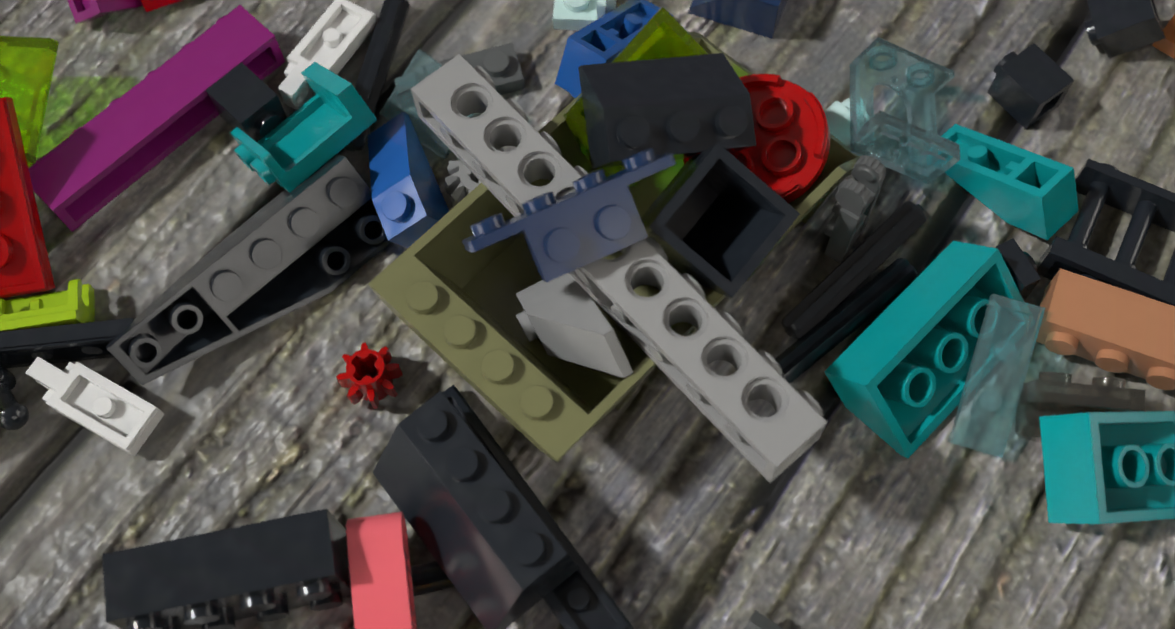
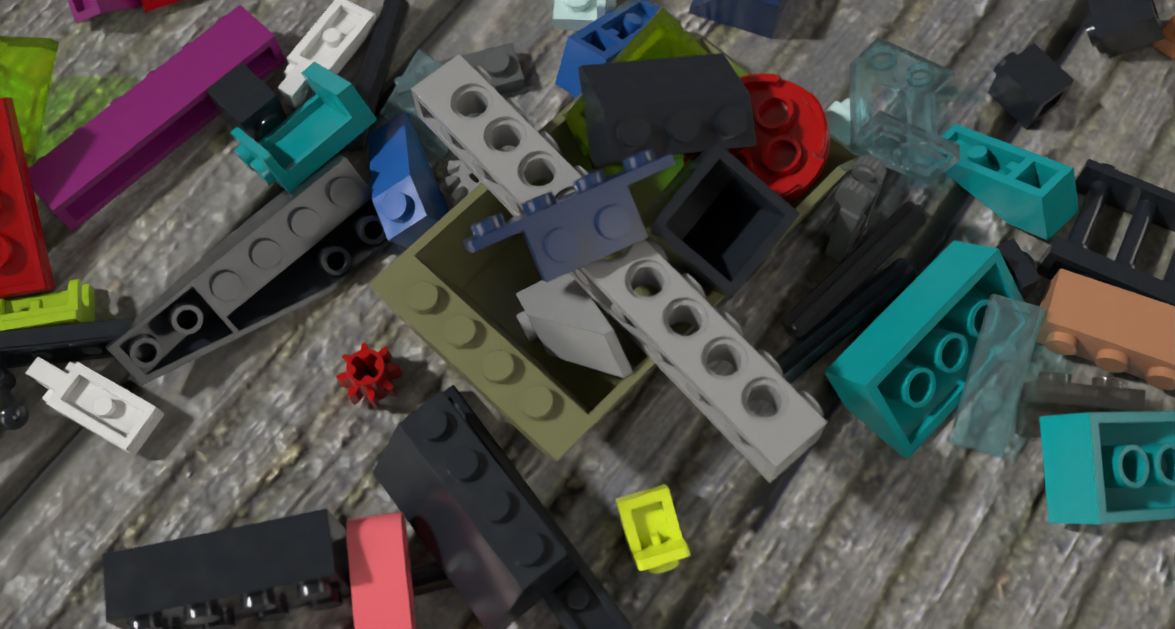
(652, 529): none -> neon yellow bracket

